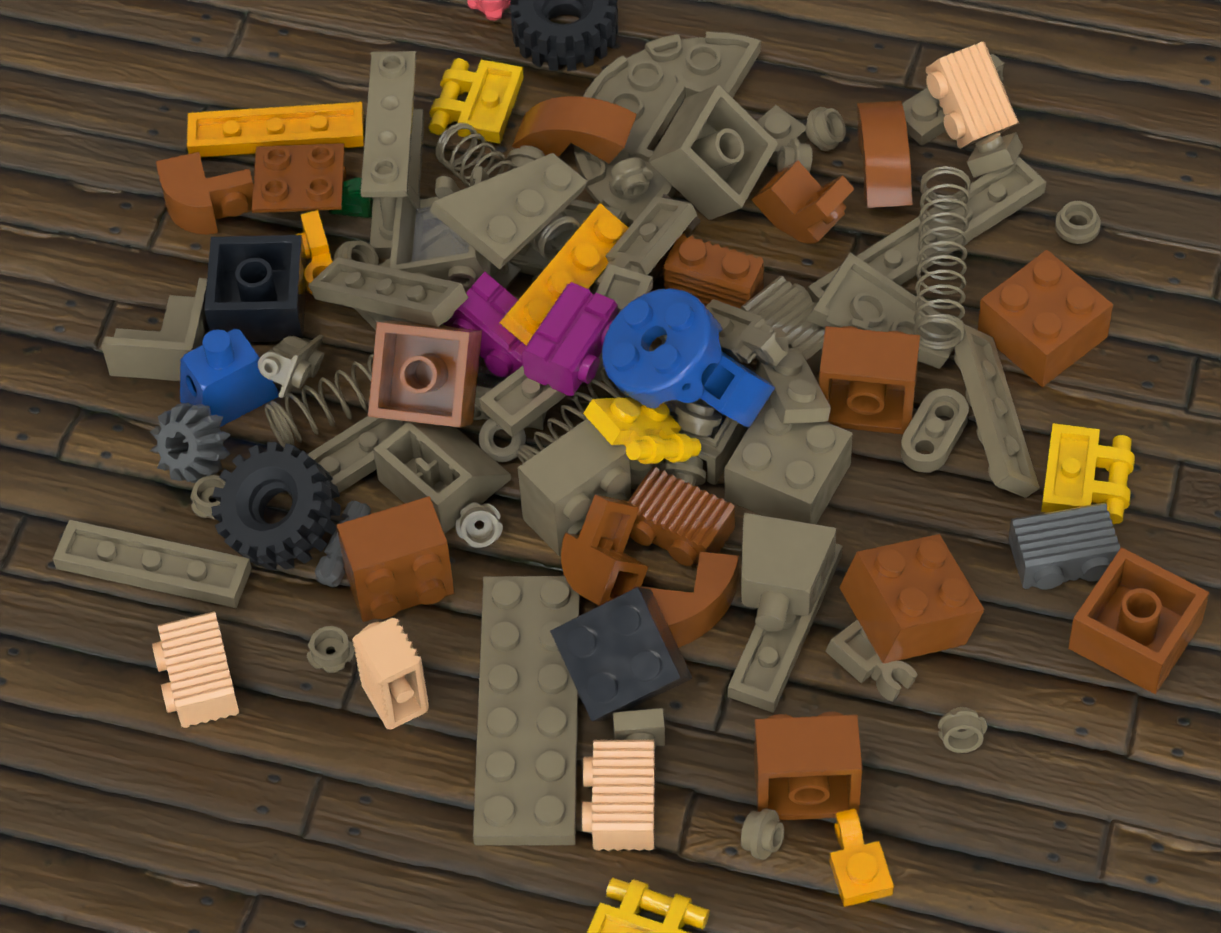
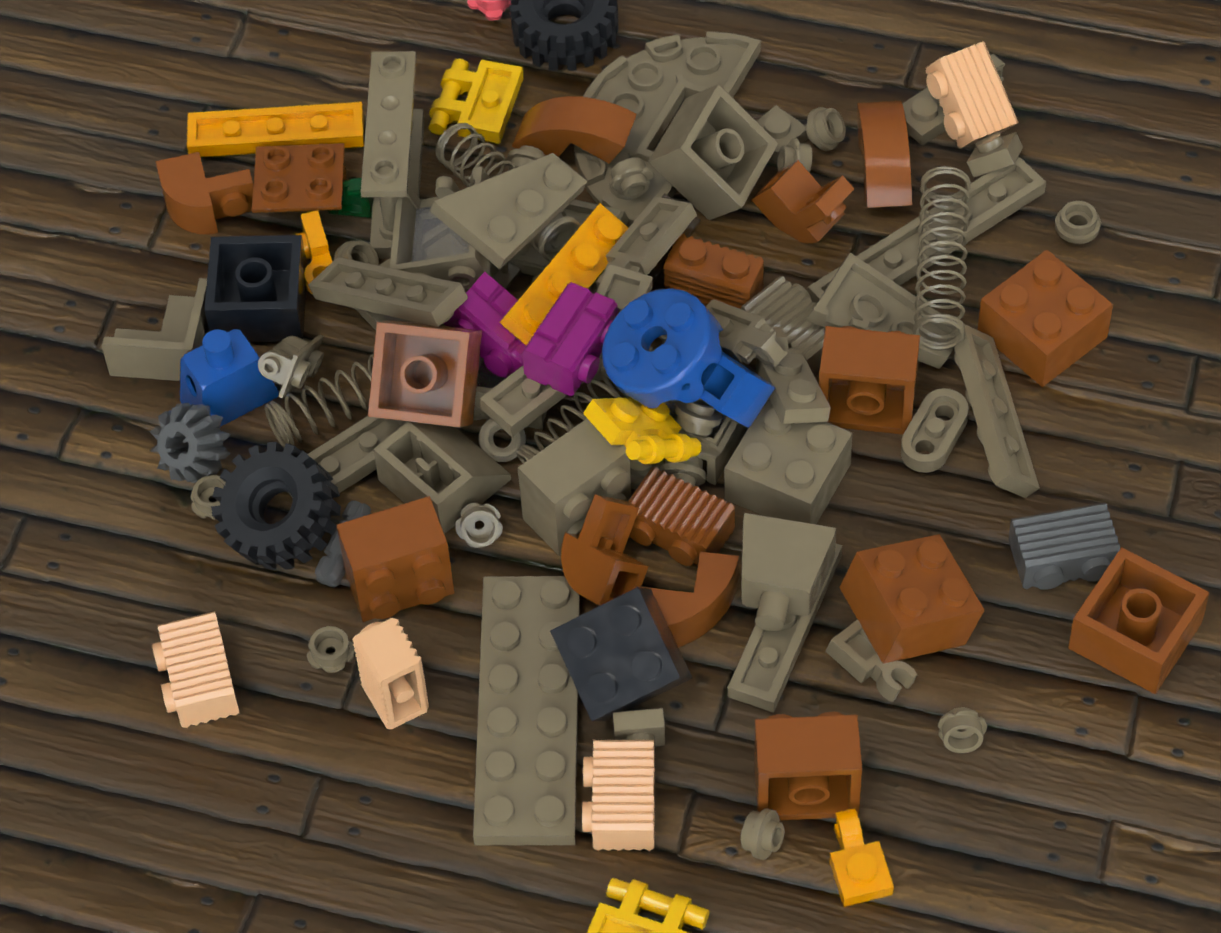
(152, 563): dark tan plate -> none
(1072, 467): yellow plate -> none

